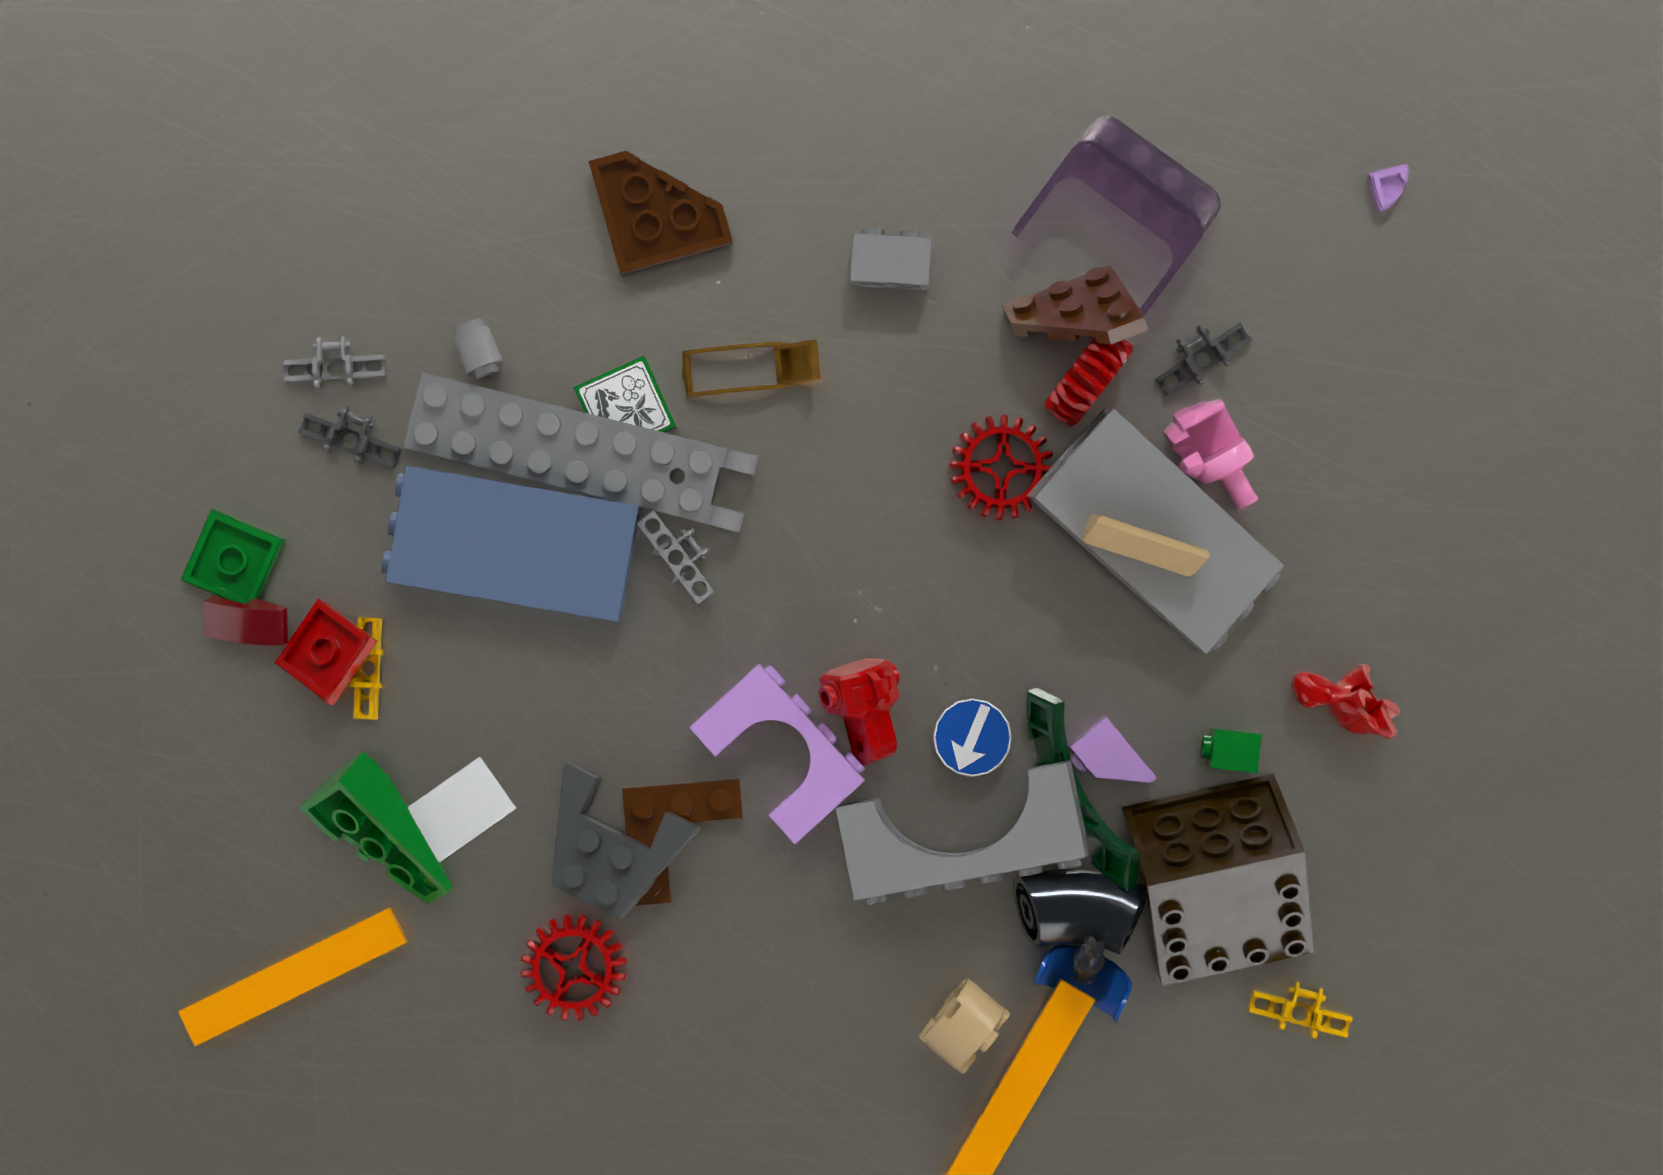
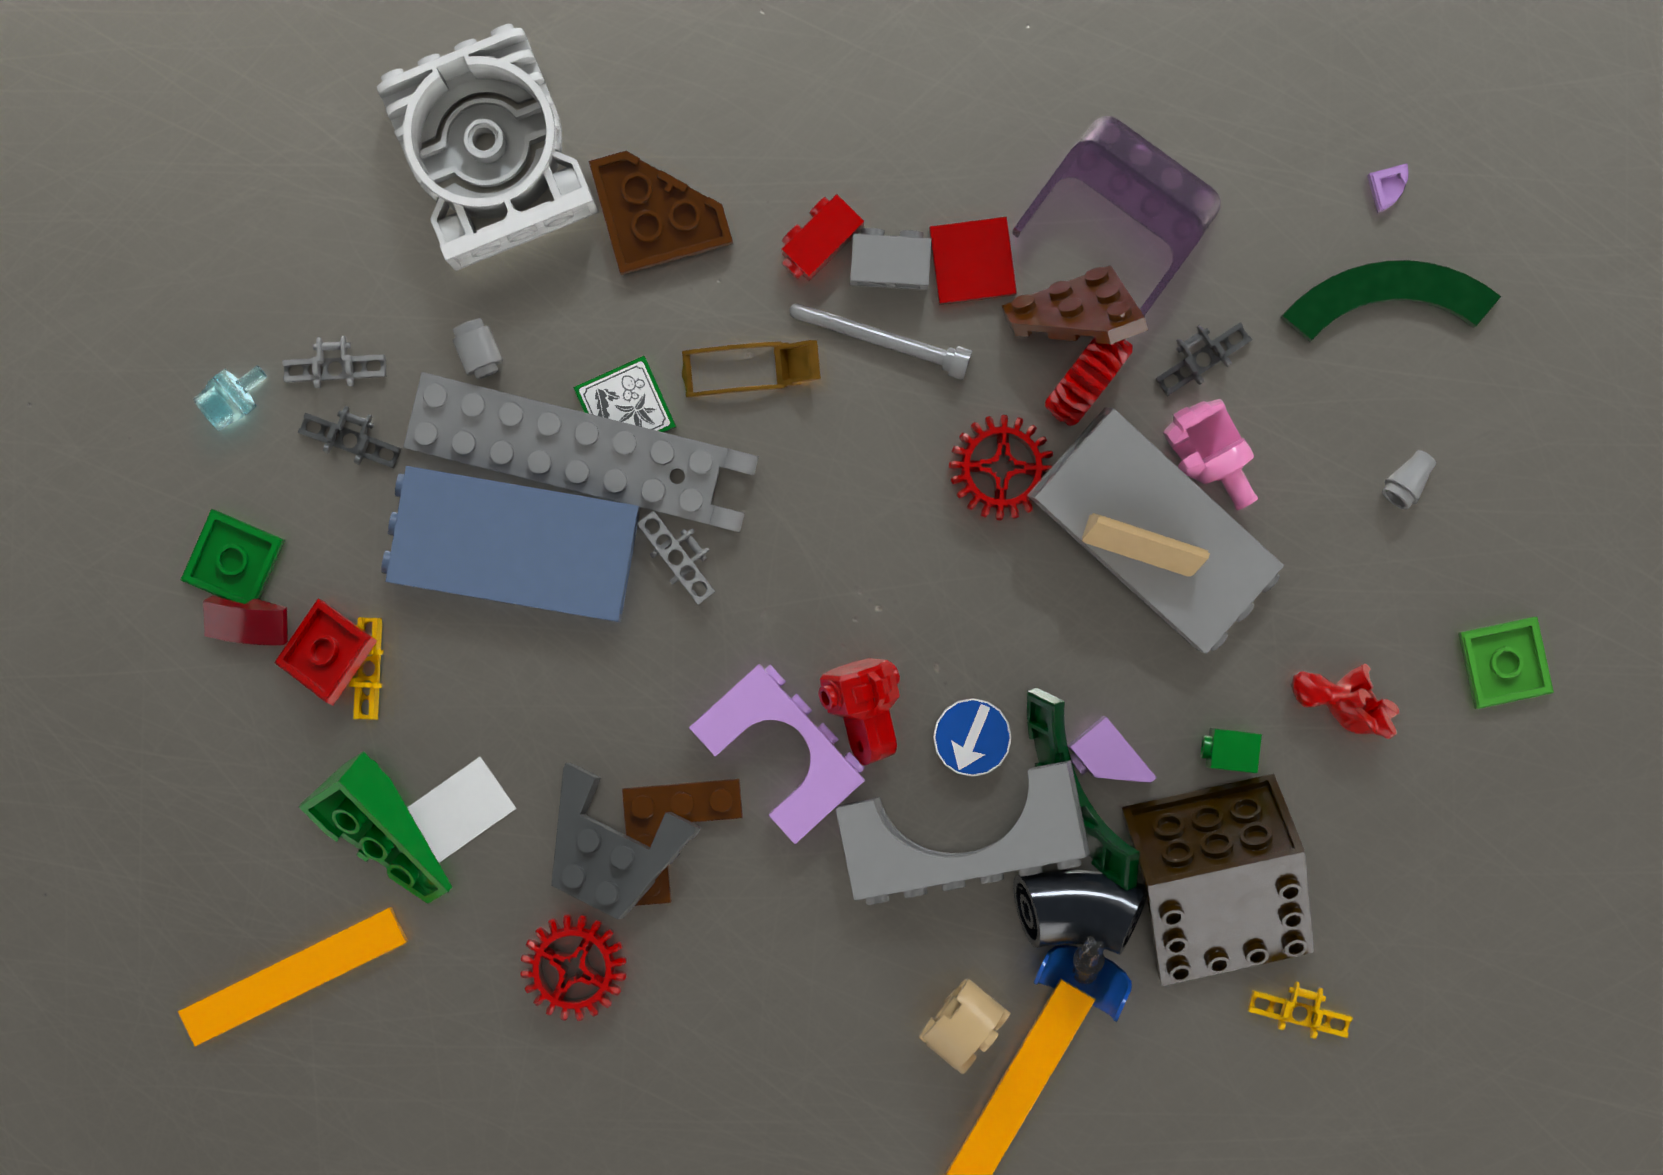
(227, 398): none -> clear light blue piece
(424, 96): none -> white brick
(821, 239): none -> red brick
(953, 360): none -> light grey piece
(972, 260): none -> red tile
(1390, 282): none -> dark green tile
(1408, 482): none -> light grey cone
(1505, 662): none -> bright green tile

